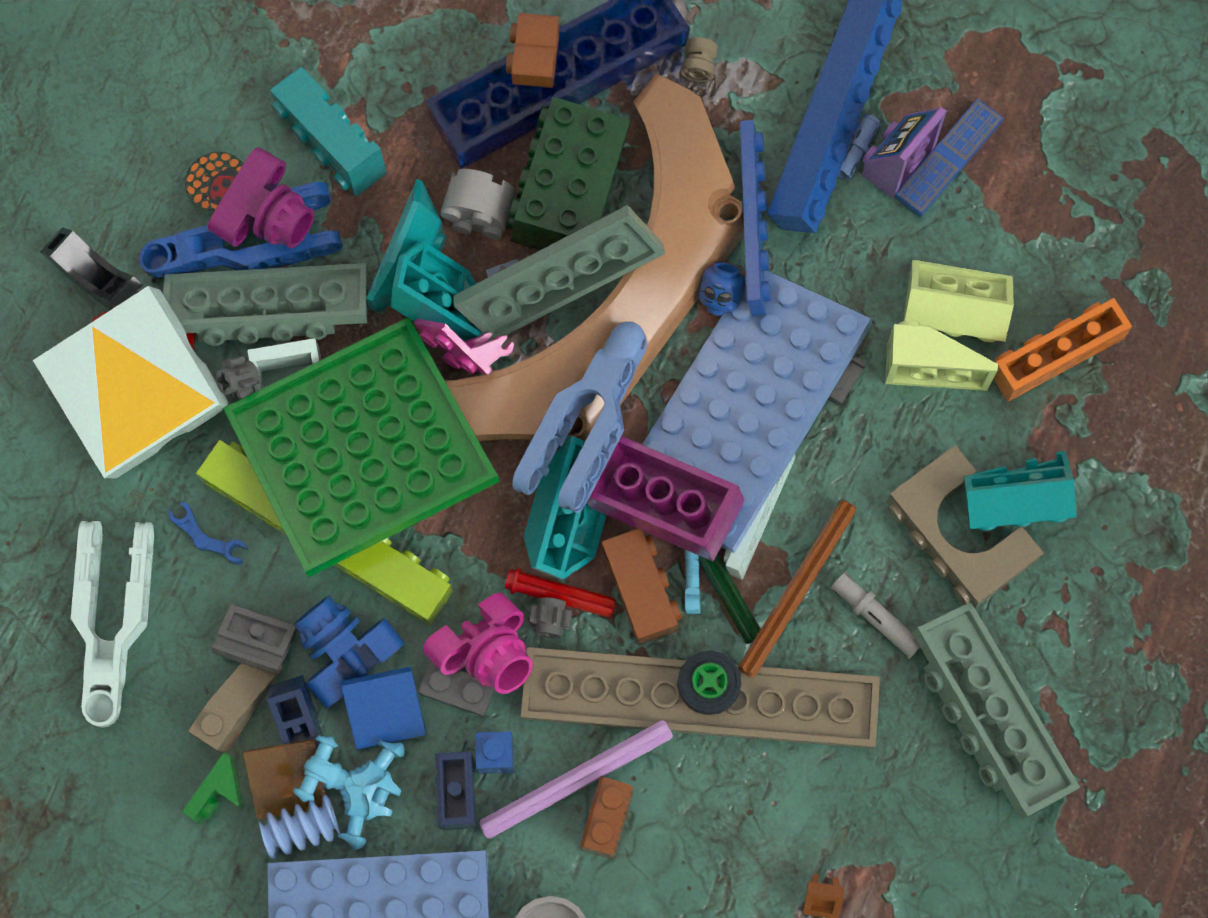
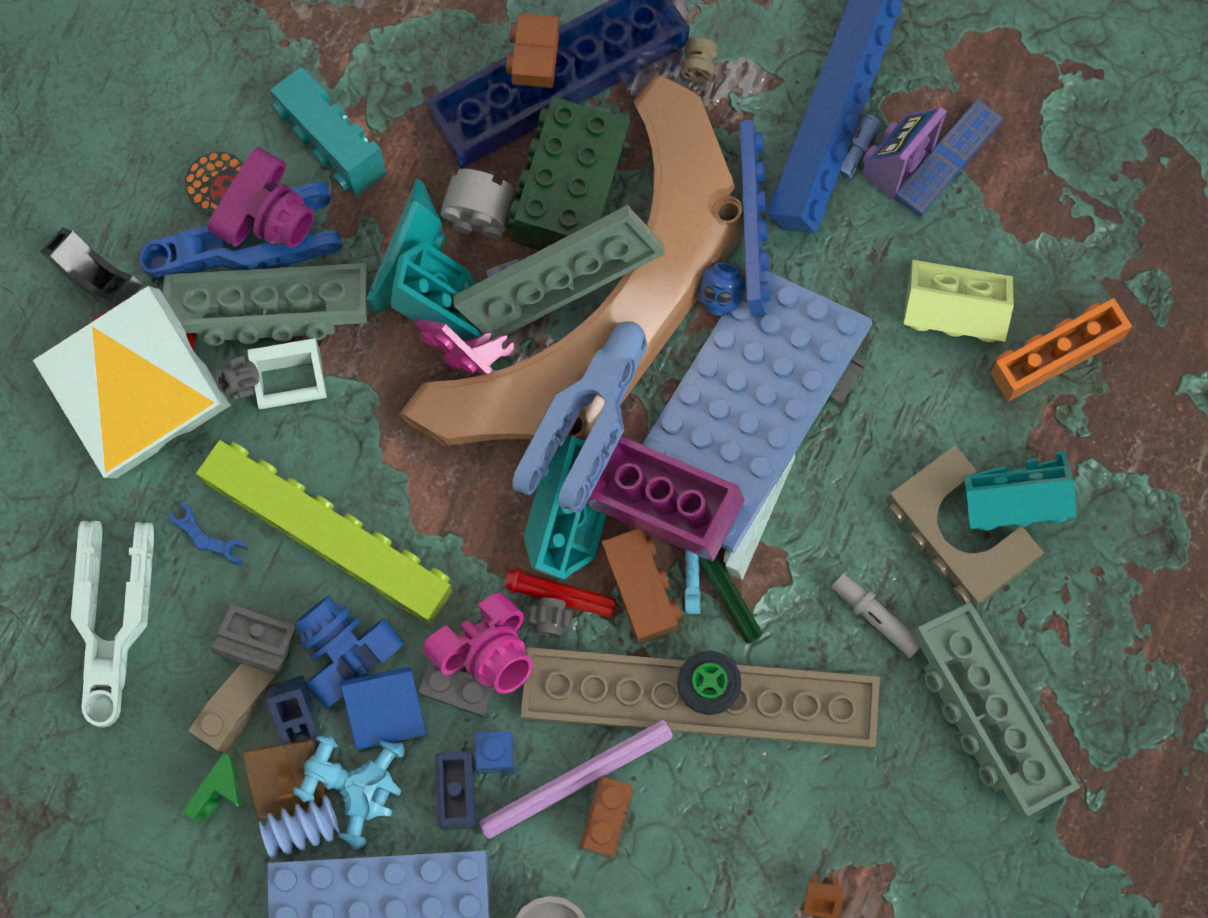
(360, 446): green plate -> none
(797, 589): dark orange axle -> none
(931, 359): yellowish green slope -> none

